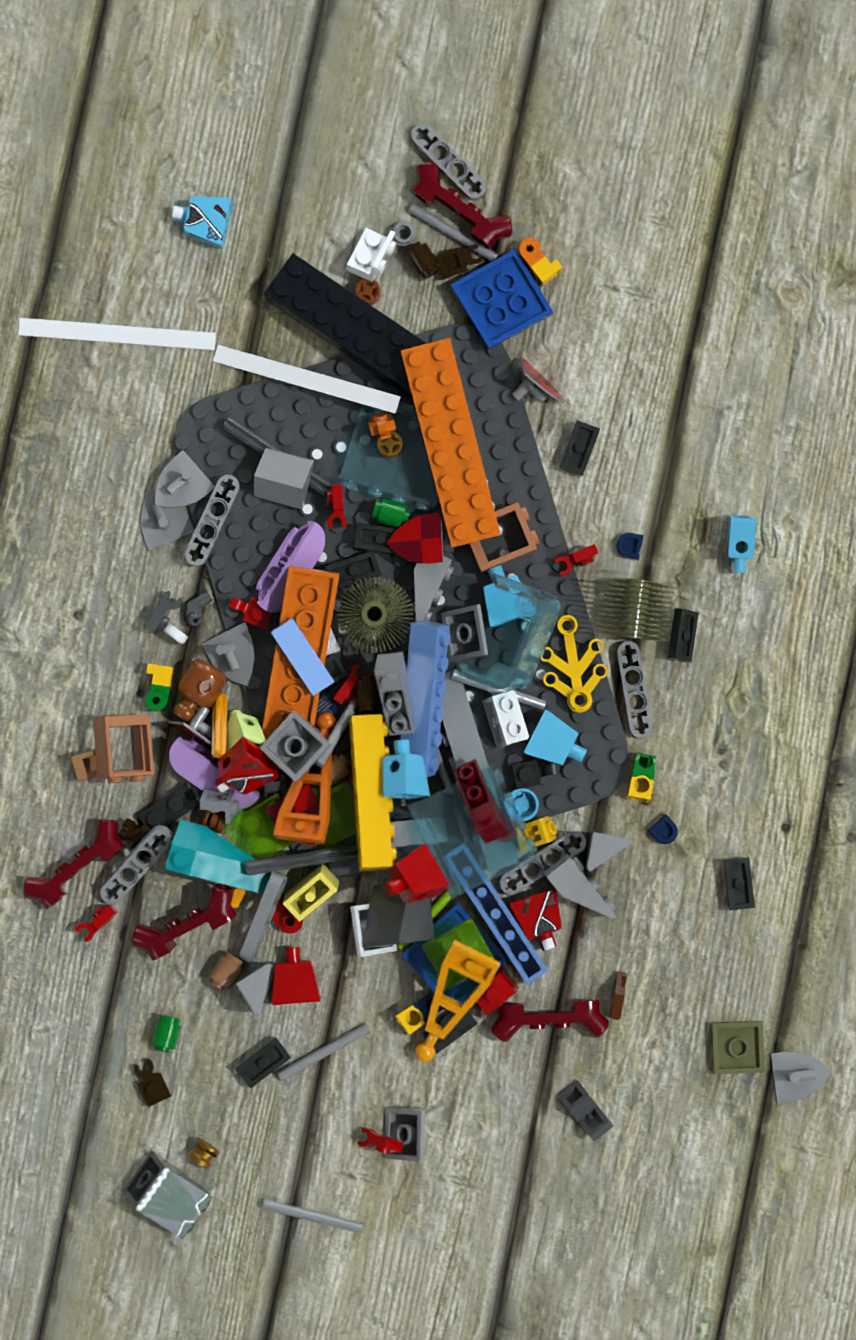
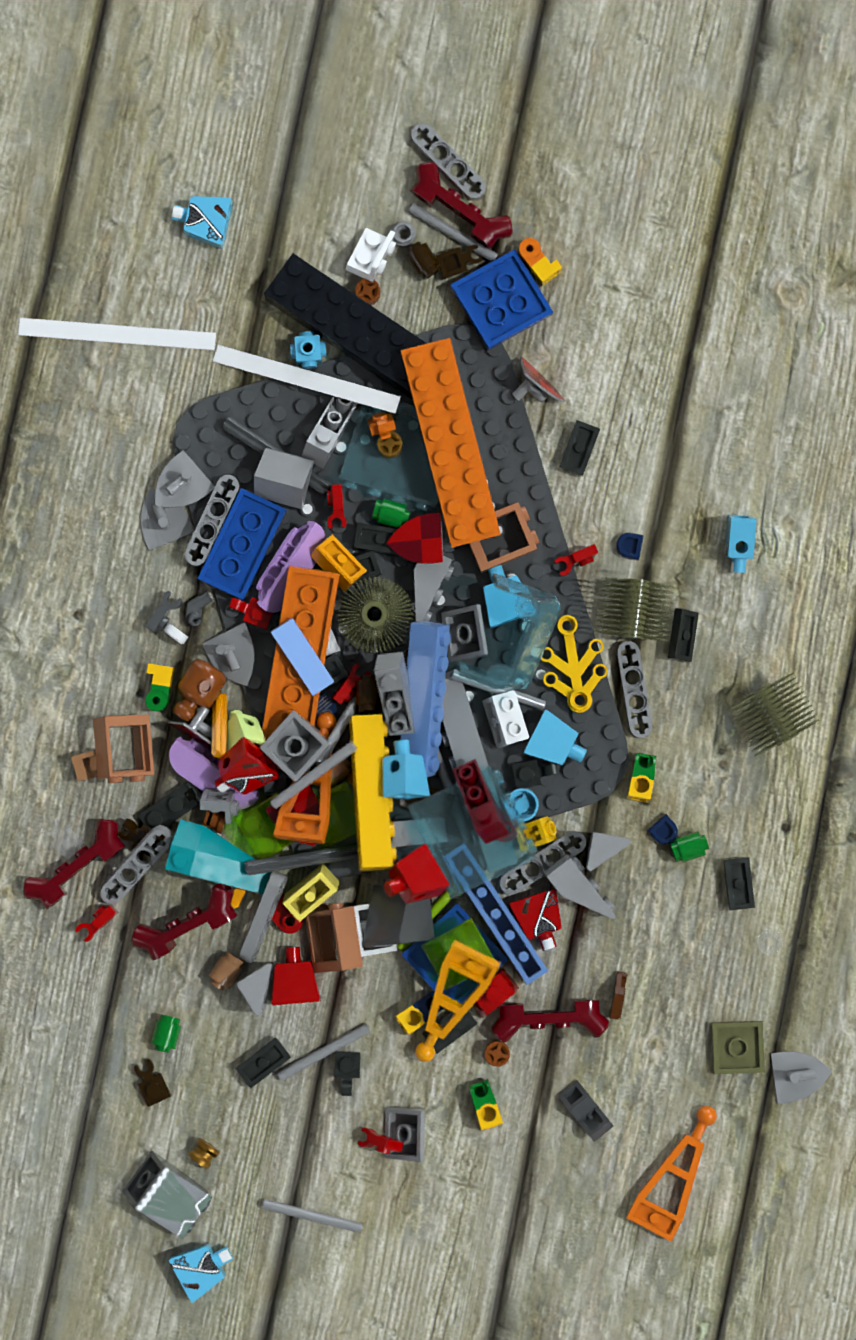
(200, 1269): none -> medium azure torso
(242, 544): none -> blue plate
(308, 359): none -> medium azure brick
(313, 775): none -> light grey bar
(322, 939): none -> nougat window
(328, 430): none -> light grey slope
(336, 558): none -> light orange slope
(347, 1067): none -> pearl dark grey plate
(485, 1105): none -> leg
(498, 1056): none -> dark orange wheel
(655, 1217): none -> orange plate
(689, 847): none -> green brick
(774, 715): none -> olive piece

